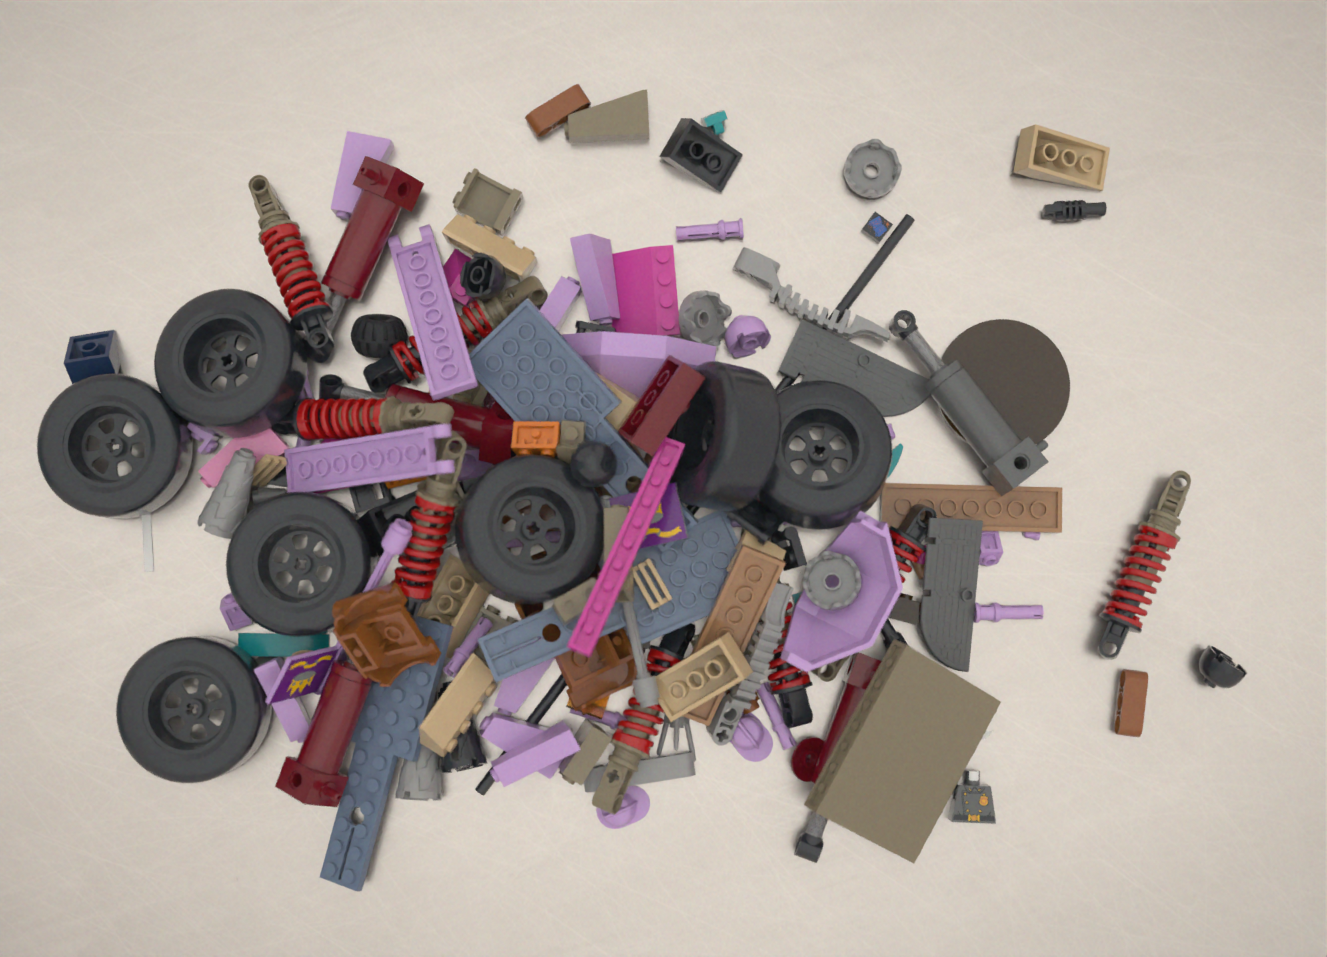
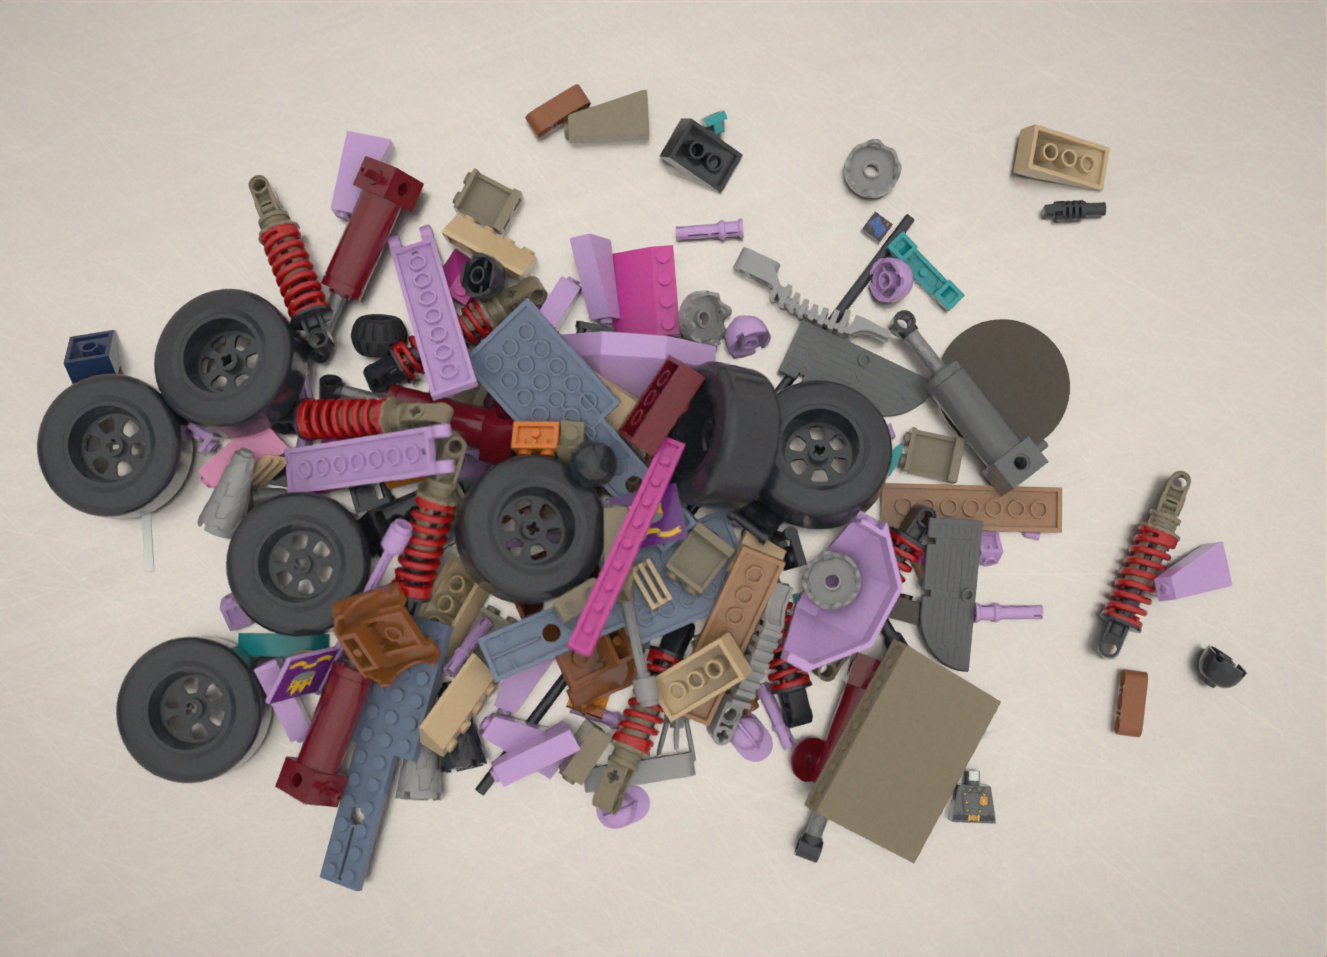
(698, 559): none -> dark tan panel
(891, 279): none -> lavender cylinder
(924, 273): none -> teal slope
(932, 455): none -> dark tan panel
(1196, 573): none -> lavender slope

